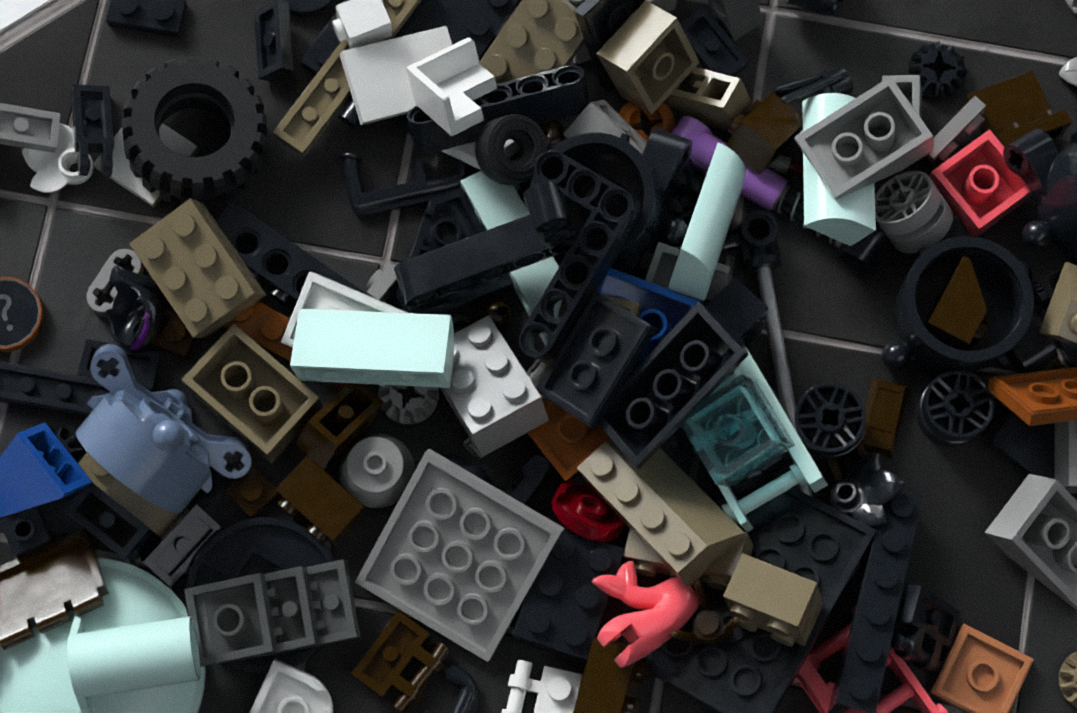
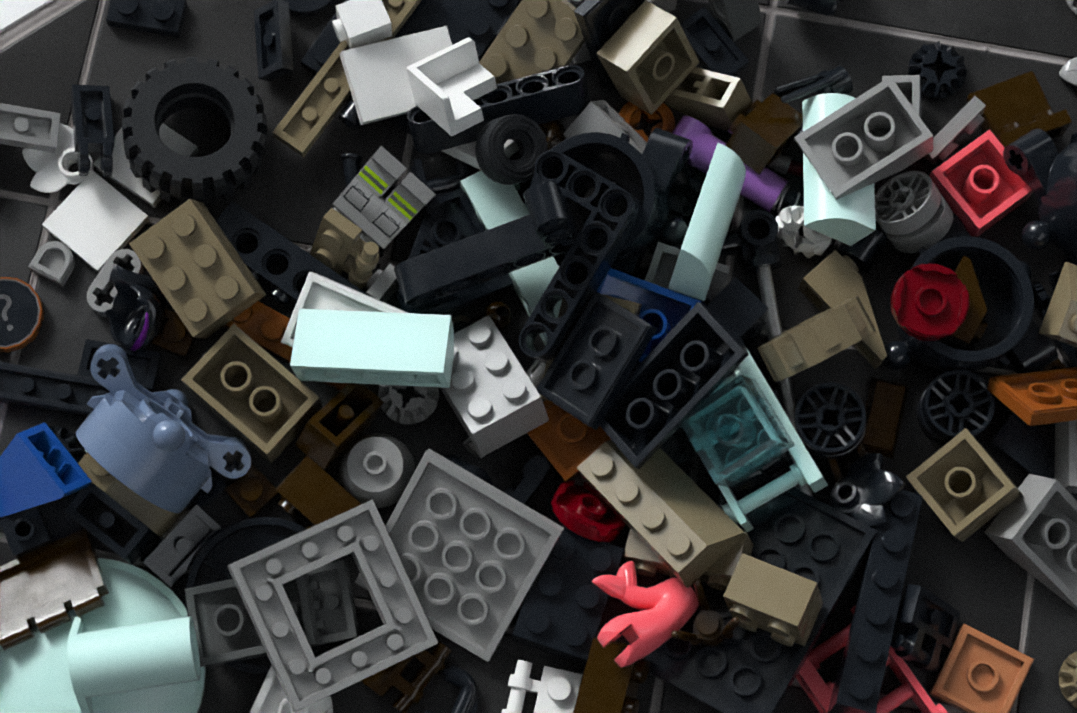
(54, 262): none -> light grey tile
(95, 221): none -> white tile
(300, 673): none -> light grey plate
(342, 249): none -> dark tan plate
(379, 216): none -> light grey hips
(789, 221): none -> white gear
(816, 339): none -> dark tan connector
(837, 281): none -> dark tan slope
(929, 302): none -> dark red tile
(963, 485): none -> dark tan slope

